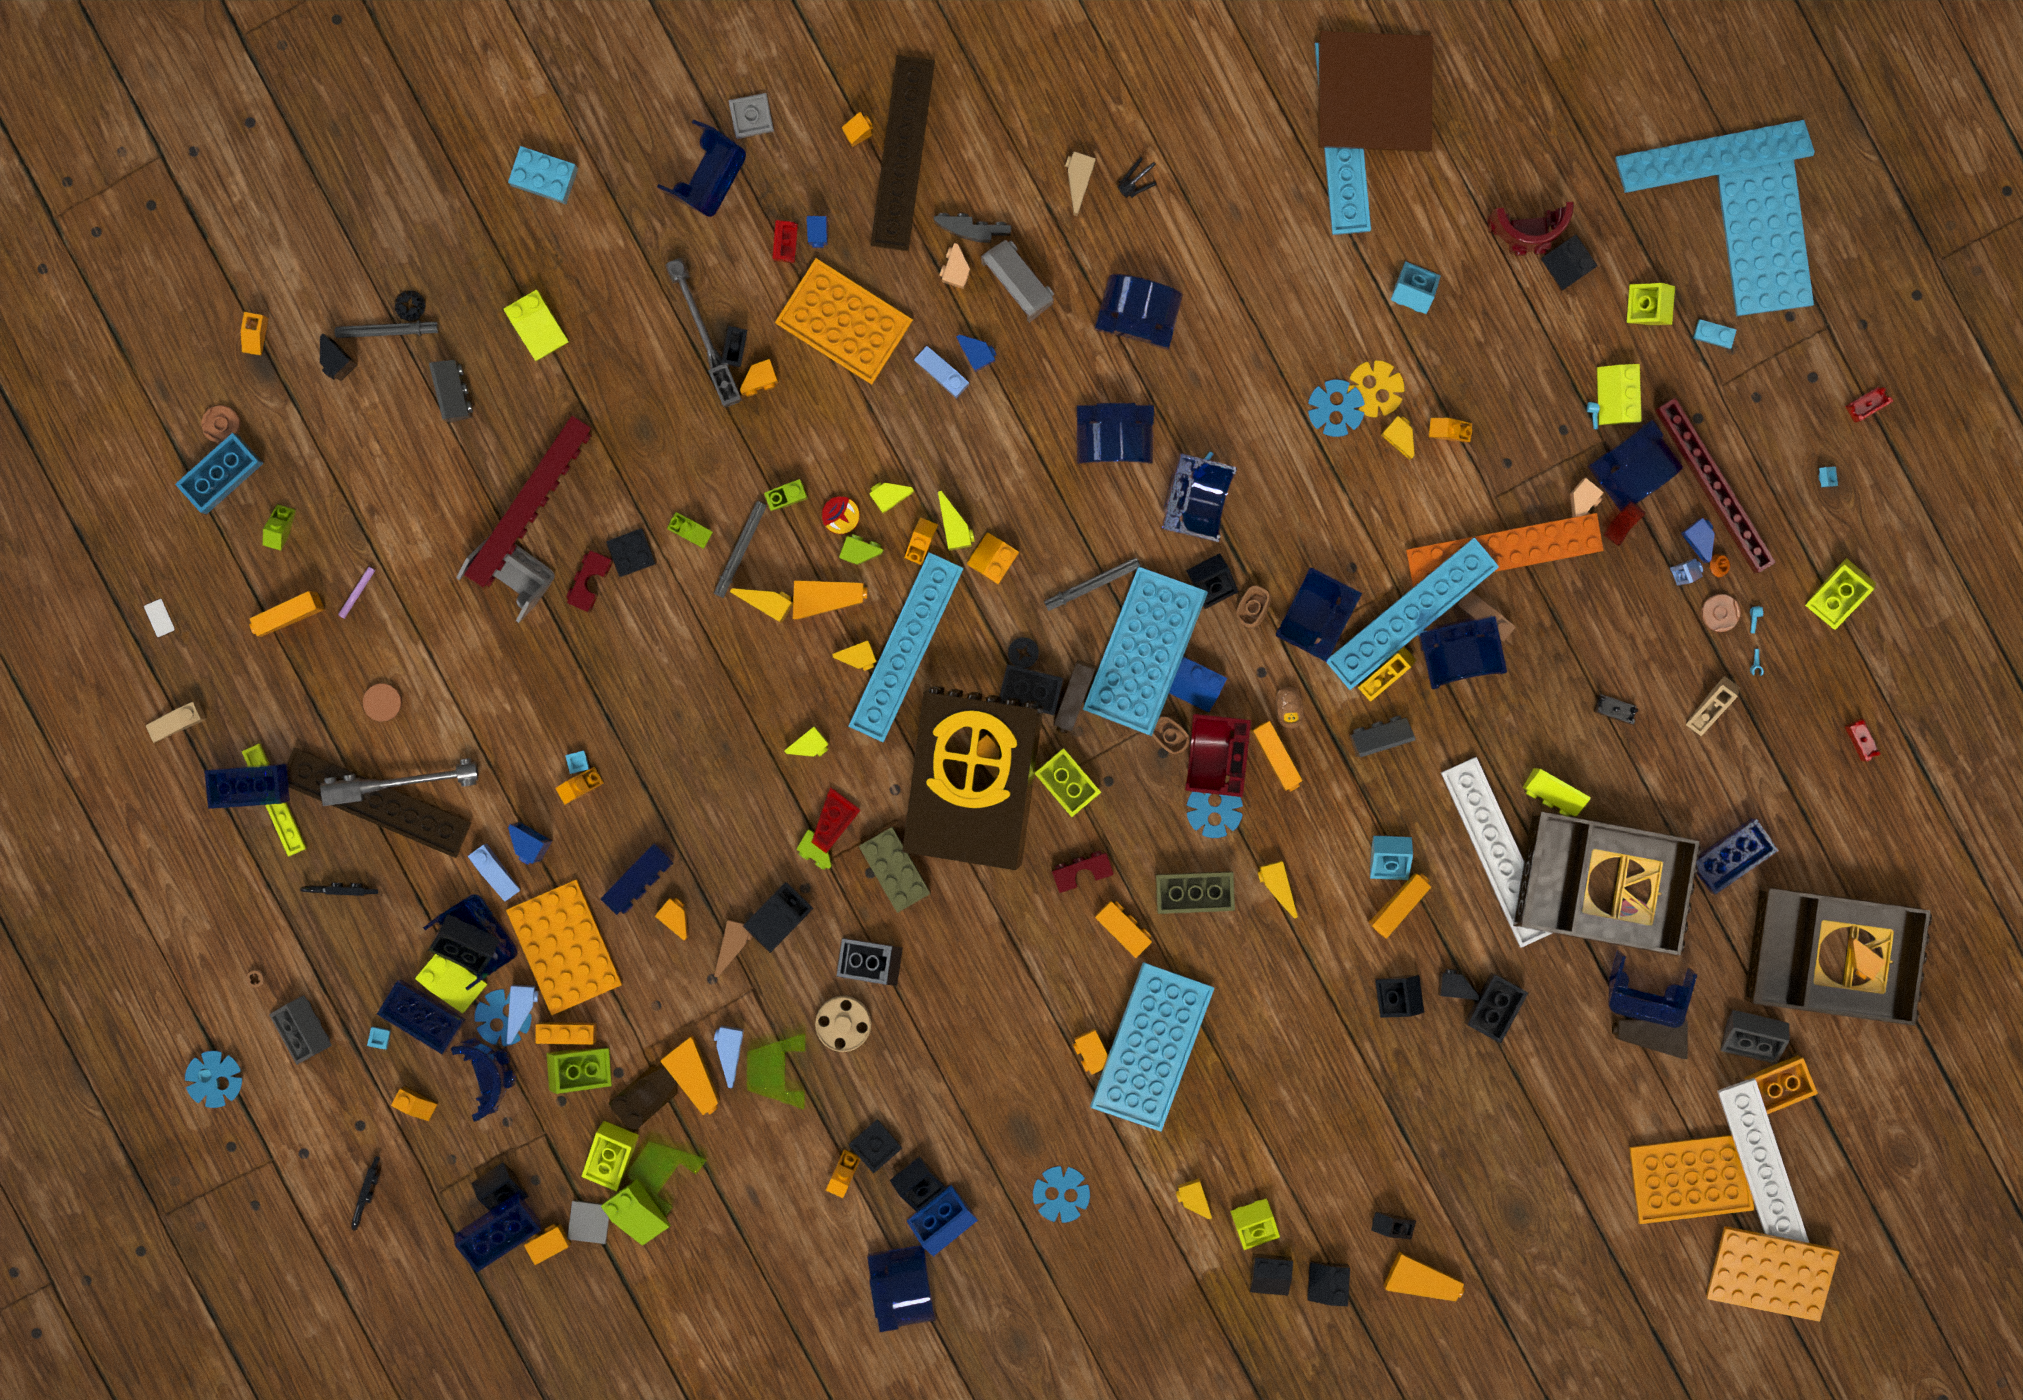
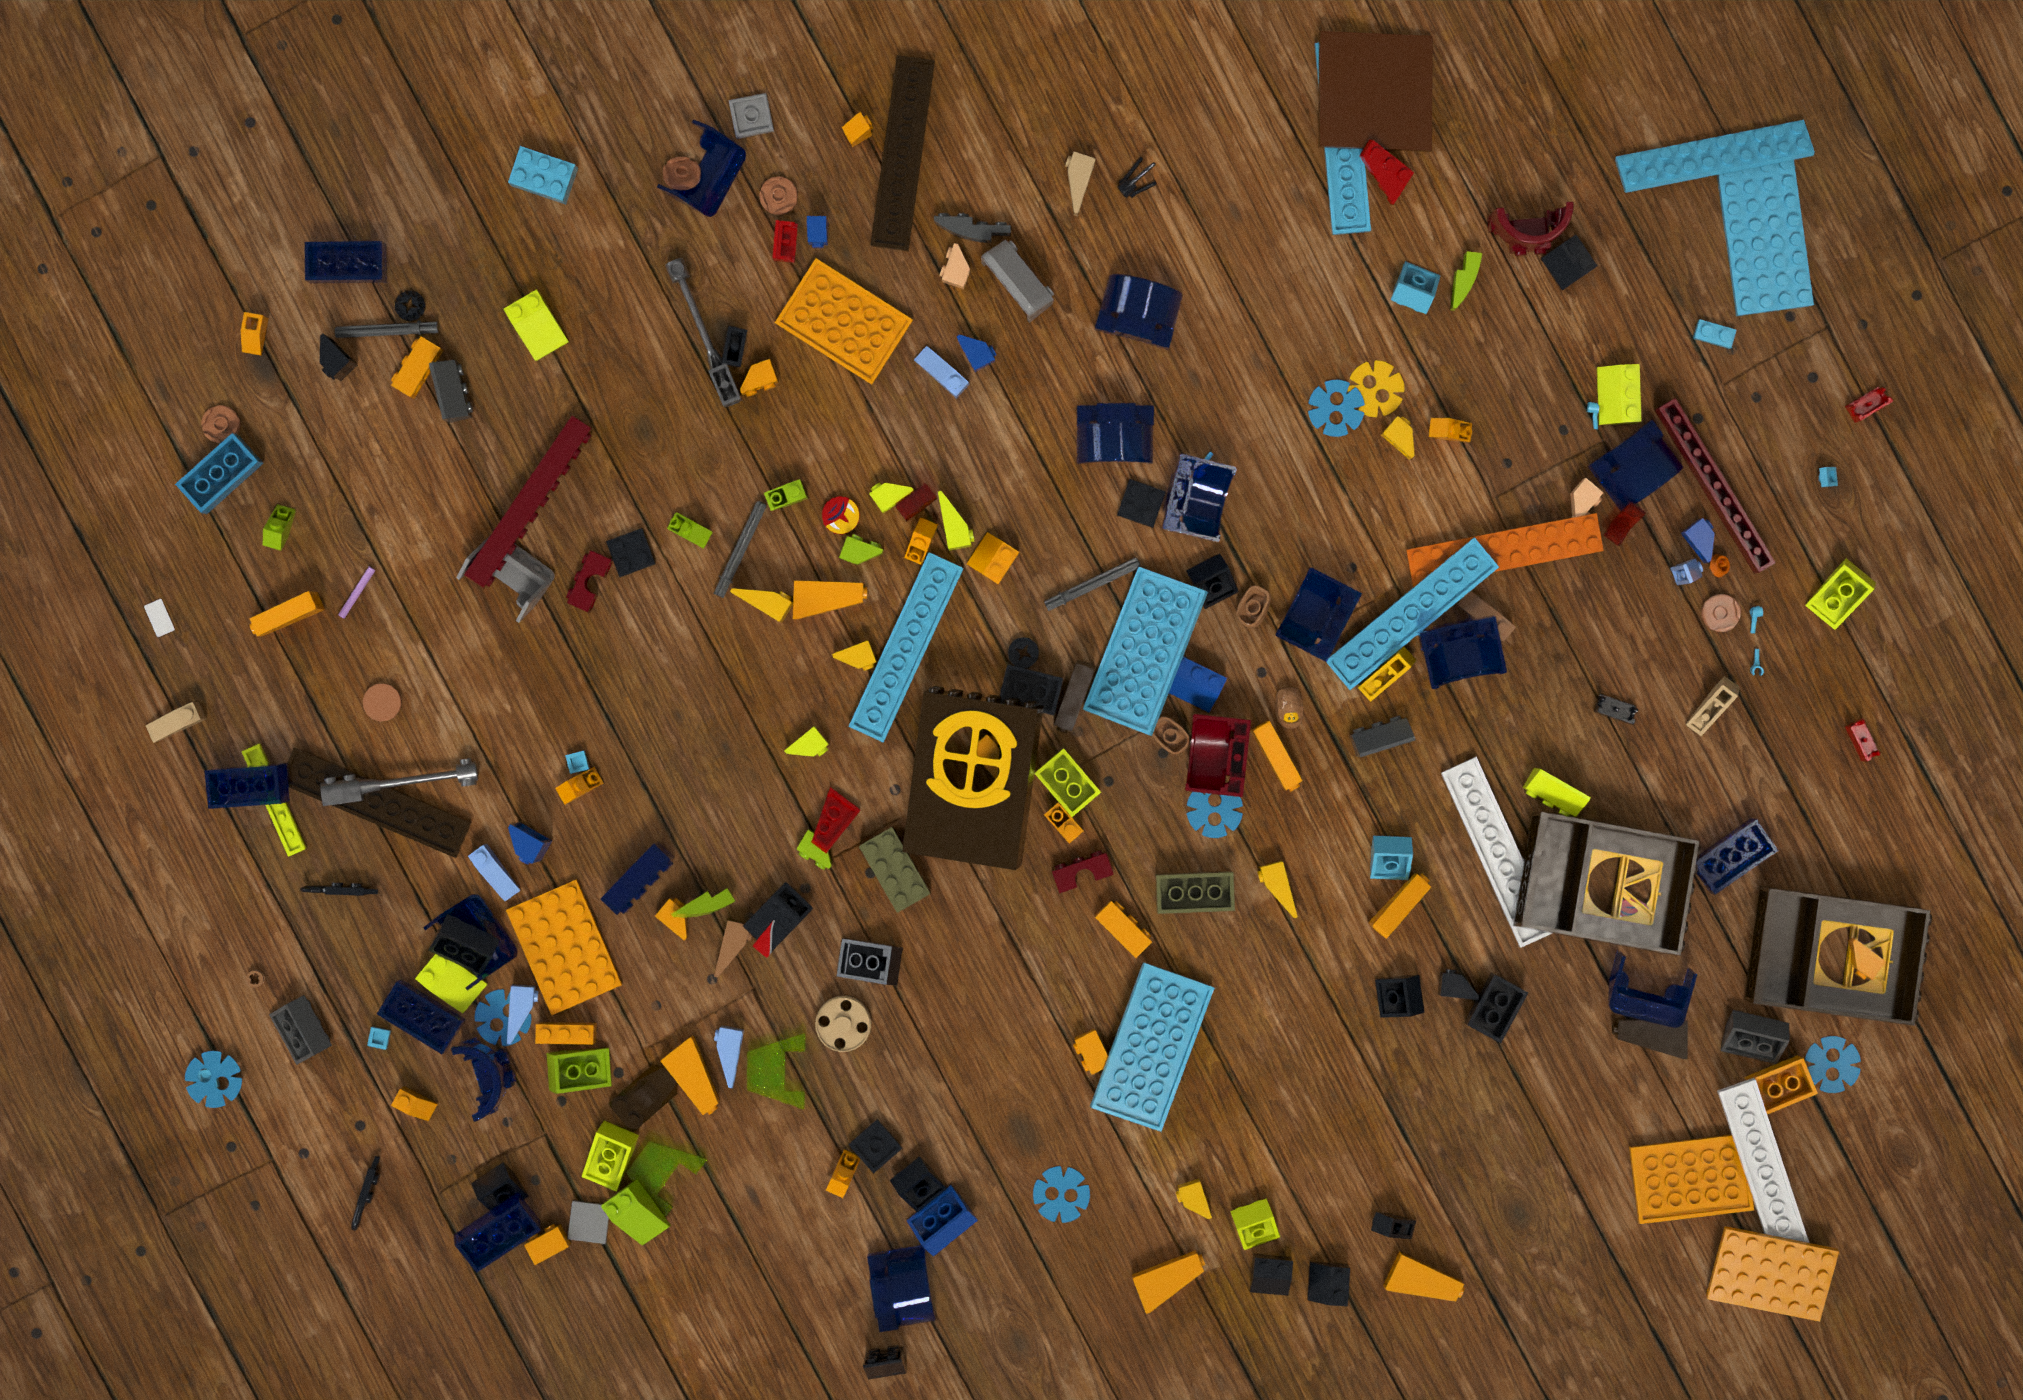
(345, 262): none -> clear blue brick
(416, 367): none -> light orange brick
(681, 173): none -> nougat tile
(705, 905): none -> lime slope
(770, 938): none -> sticker
(778, 195): none -> nougat tile
(885, 1362): none -> black slope
(916, 502): none -> clear red brick
(1063, 822): none -> light orange slope
(1141, 503): none -> black plate
(1165, 1279): none -> light orange slope
(1386, 169): none -> red wing
(1465, 278): none -> lime slope
(1651, 304): neon yellow slope -> none
(1822, 1064): none -> dark azure piece

